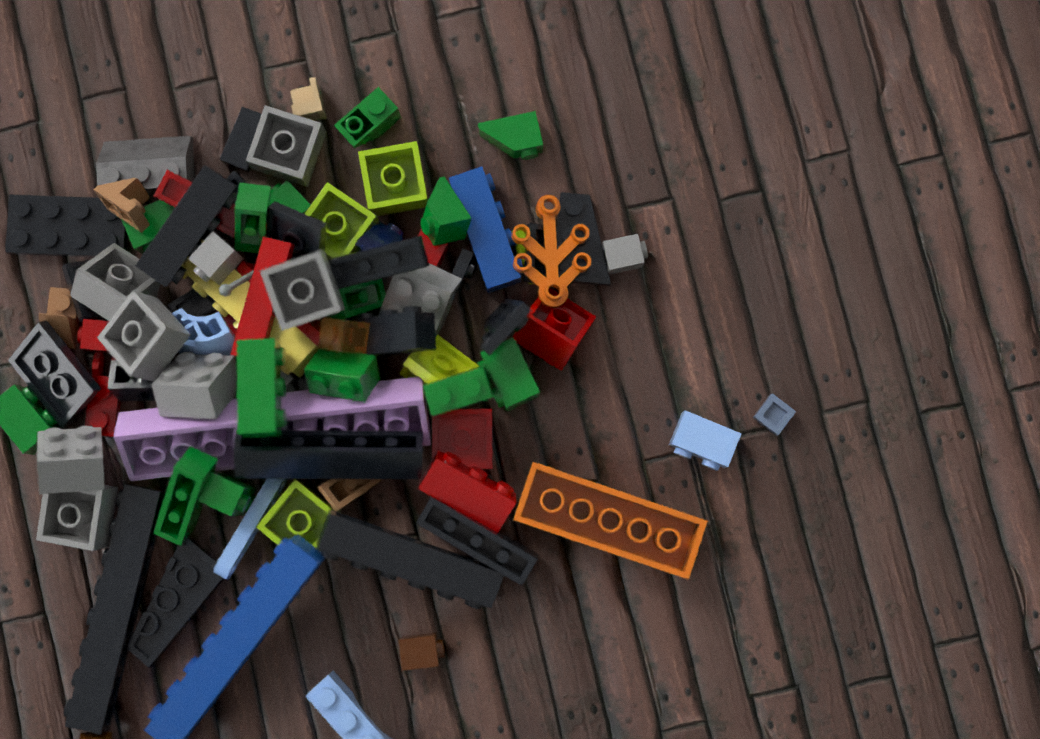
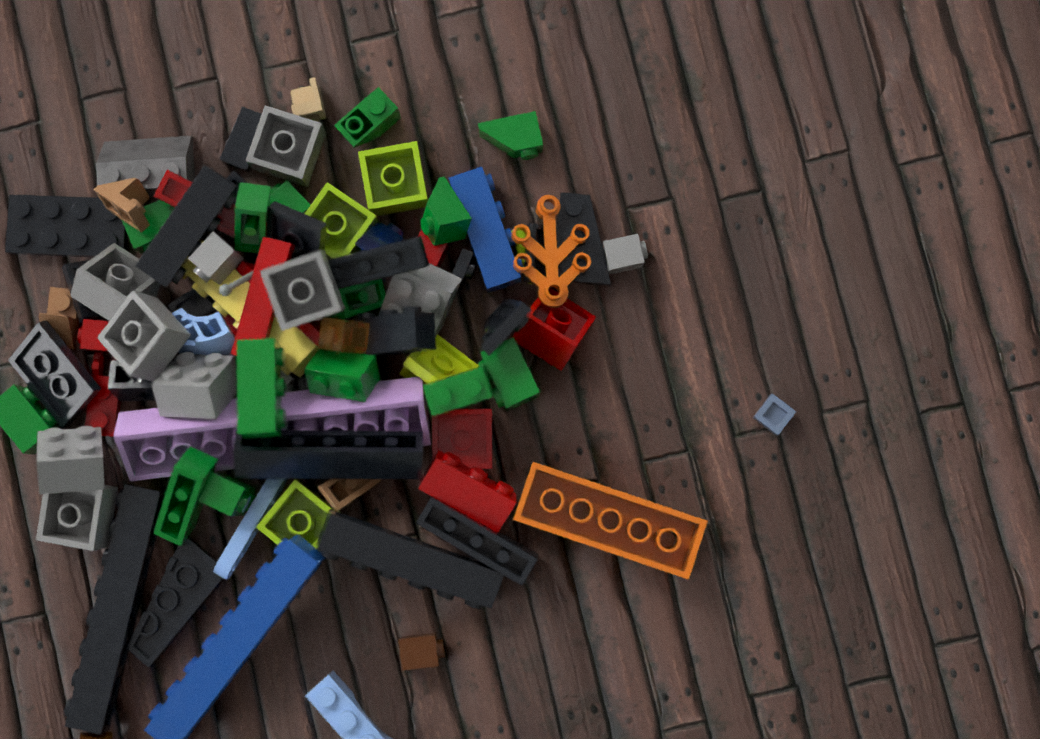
(704, 440): light blue brick -> none

